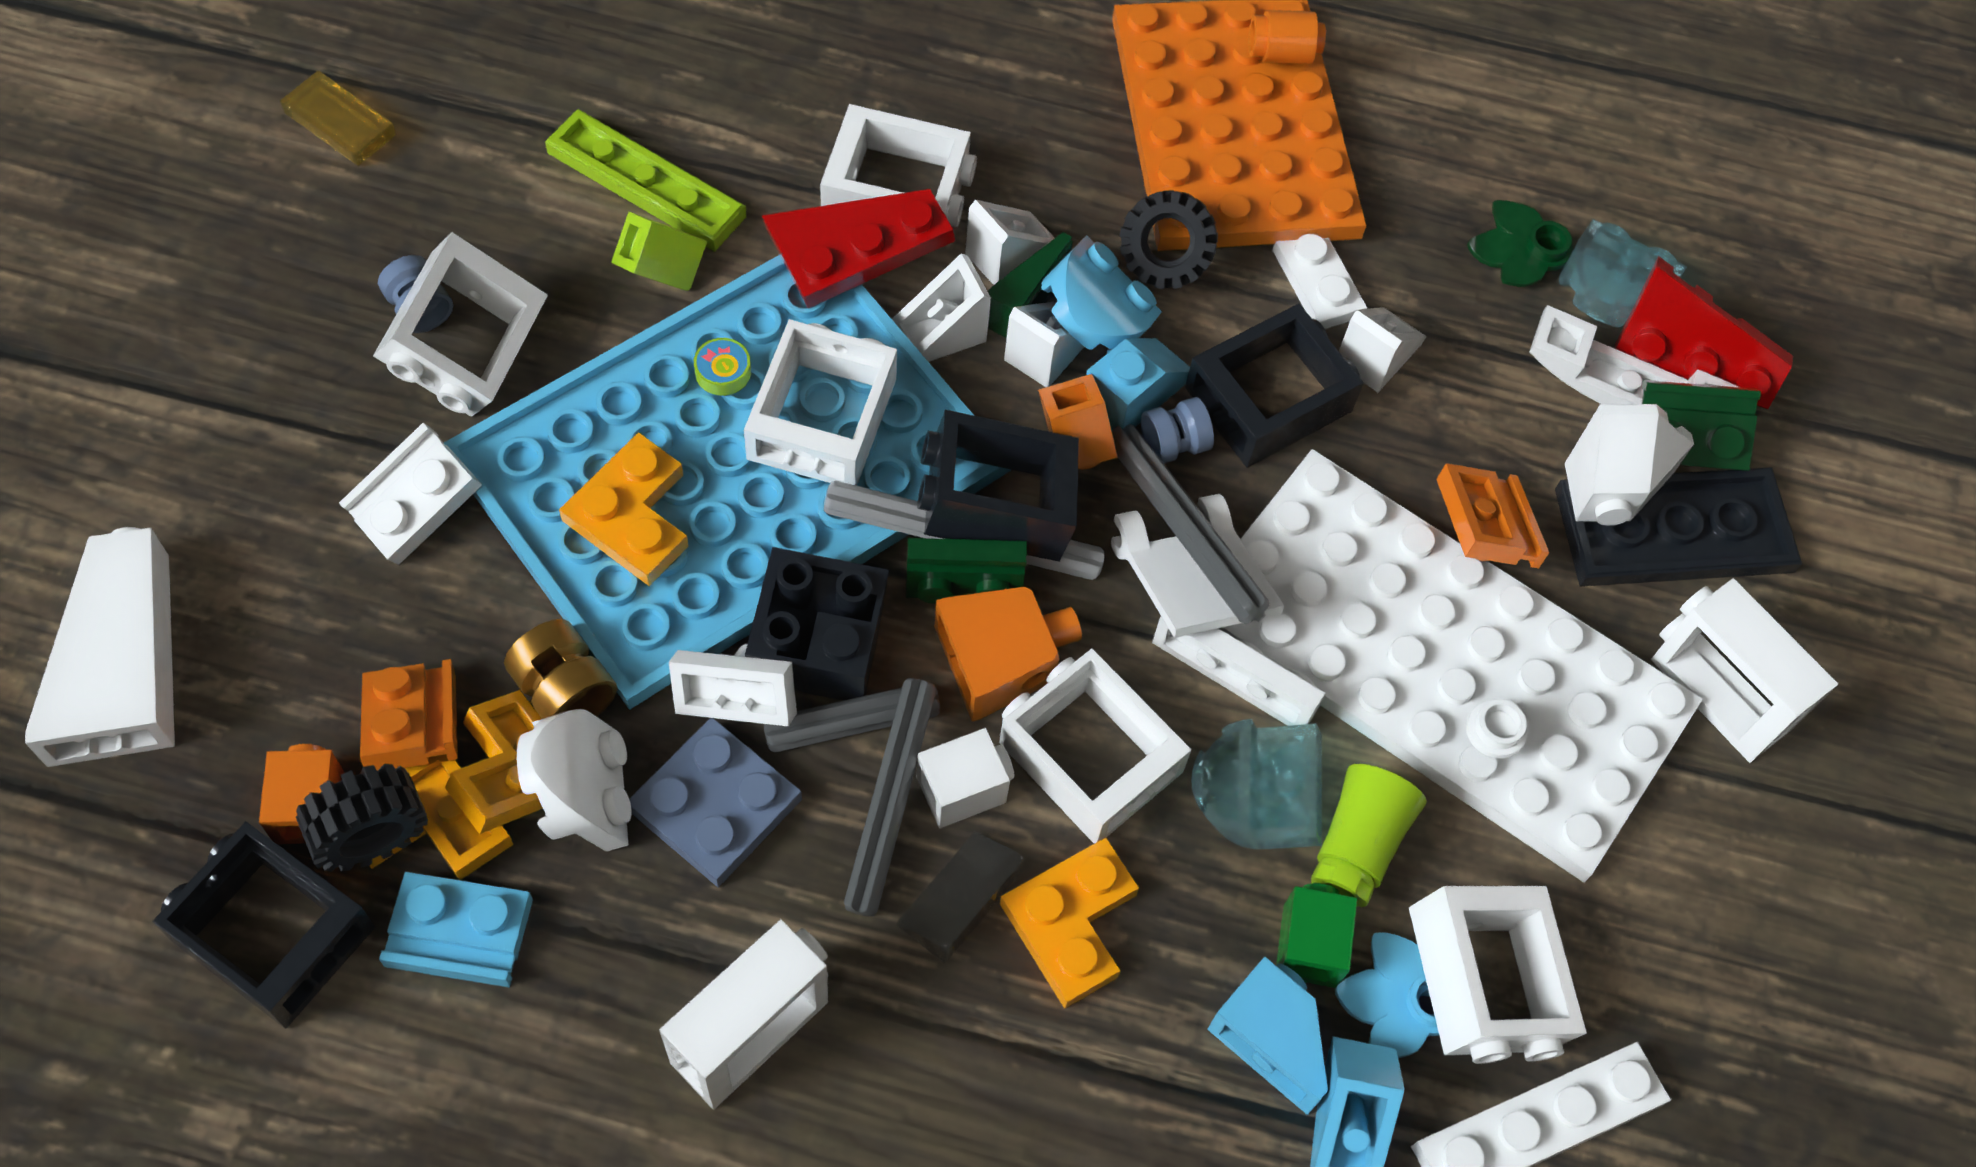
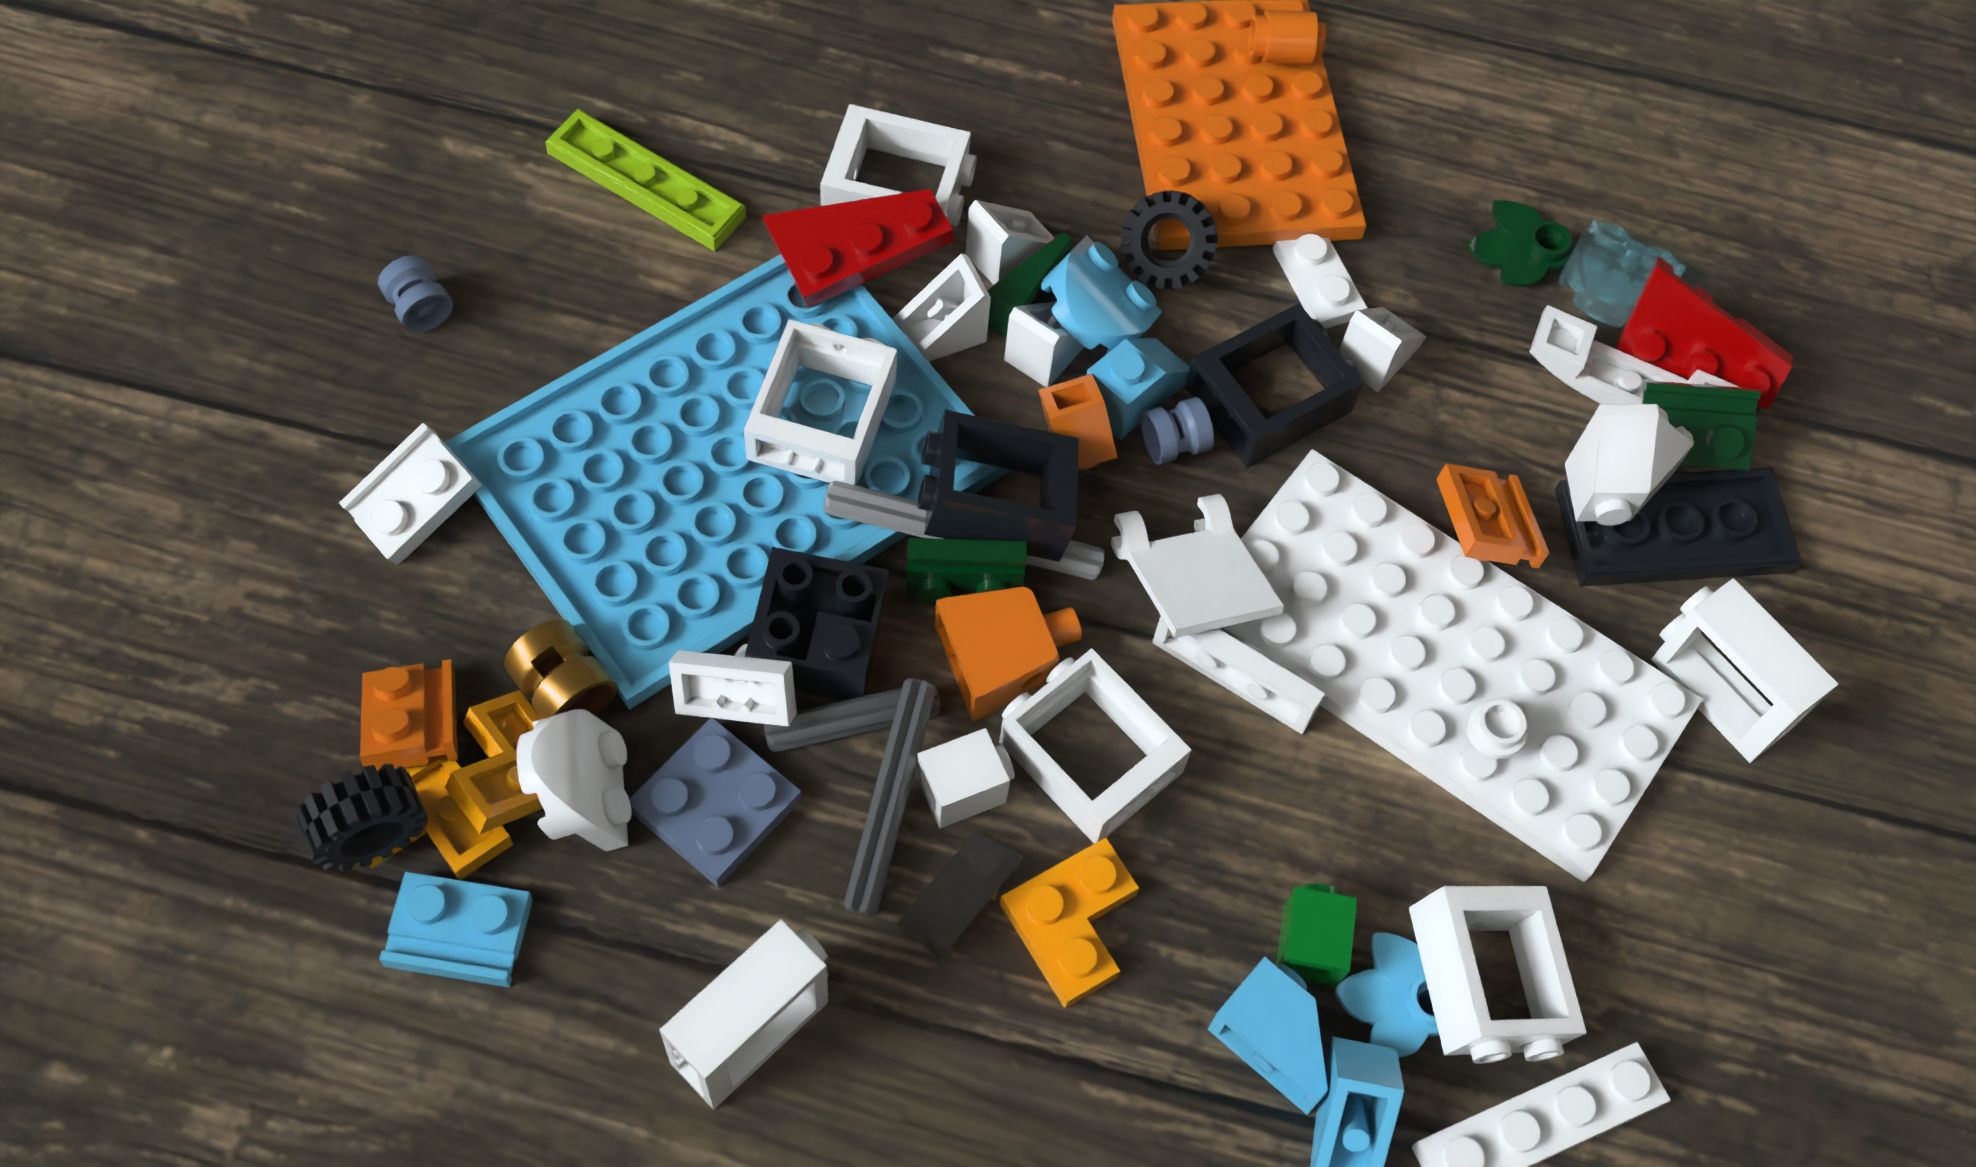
(111, 658): white slope -> none
(286, 783): orange brick -> none
(309, 962): black window -> none
(338, 117): clear yellow tile -> none
(487, 285): white window -> none
(617, 512): light orange plate -> none
(658, 251): lime panel -> none
(722, 366): tile -> none
(1190, 526): dark grey axle -> none
(1263, 785): clear light blue slope -> none
(1366, 830): lime plant -> none

